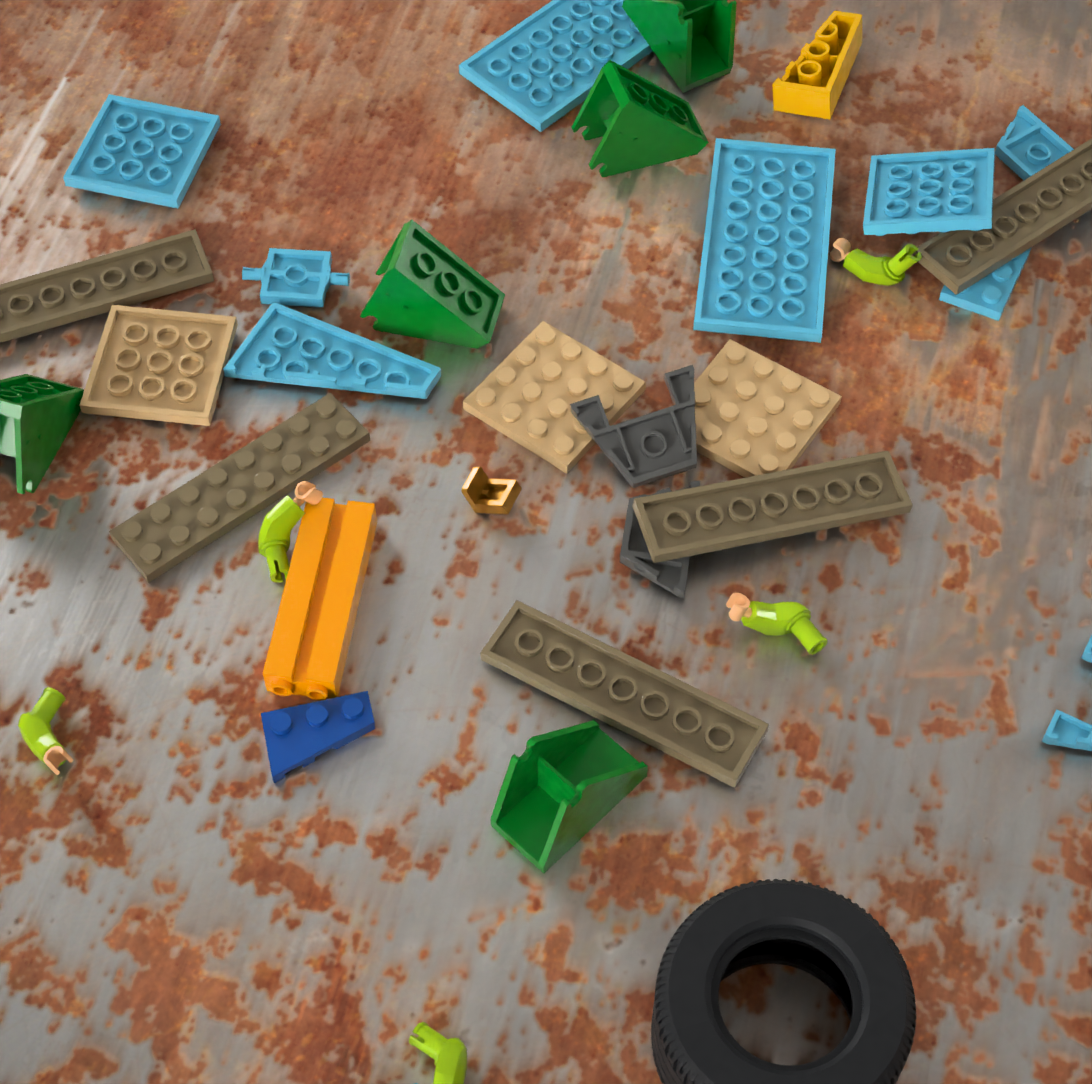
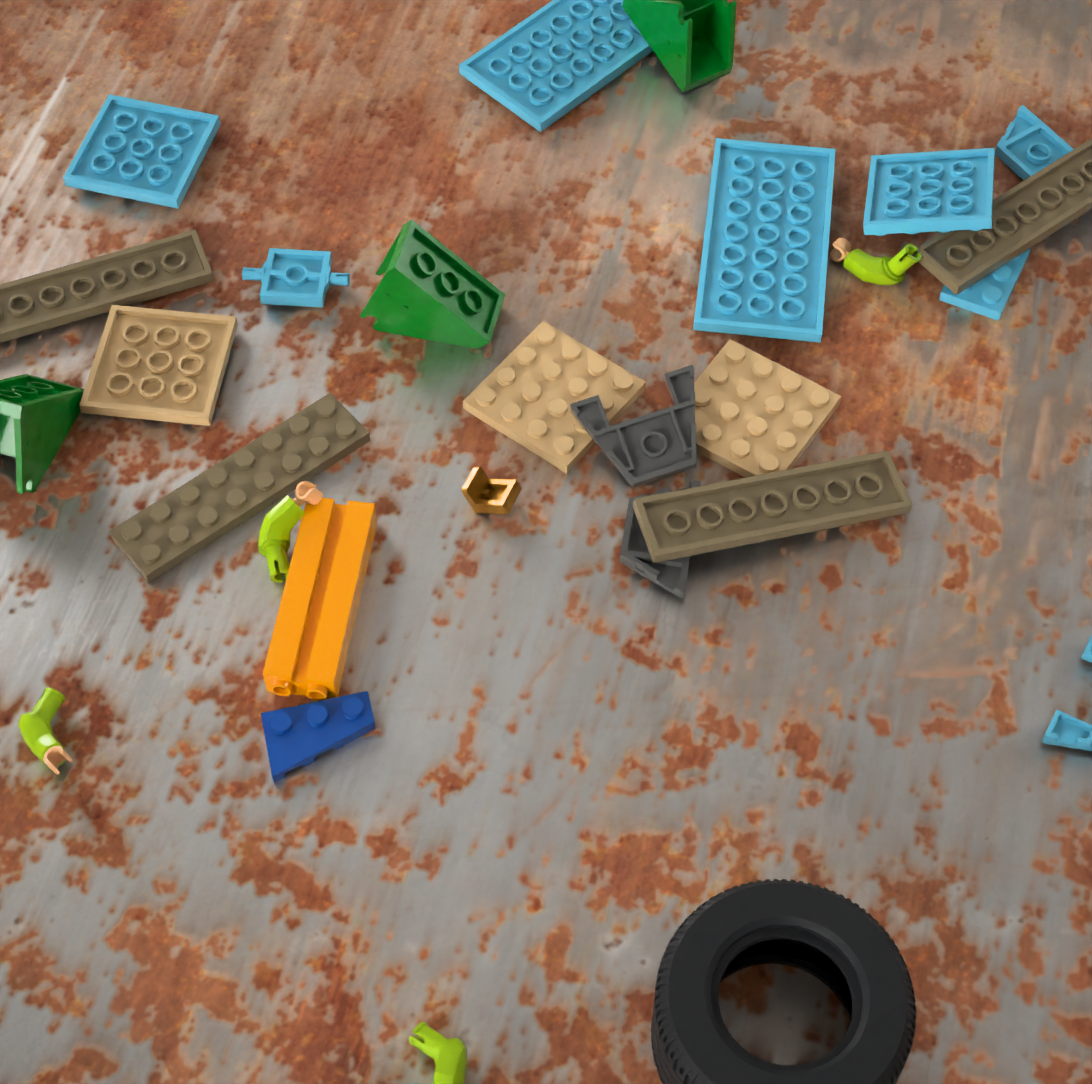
(310, 352): medium azure wing -> none
(562, 790): green ladder -> none
(625, 693): dark tan plate -> none
(637, 123): green ladder -> none
(777, 620): lime arm -> none
(820, 72): yellow wedge -> none

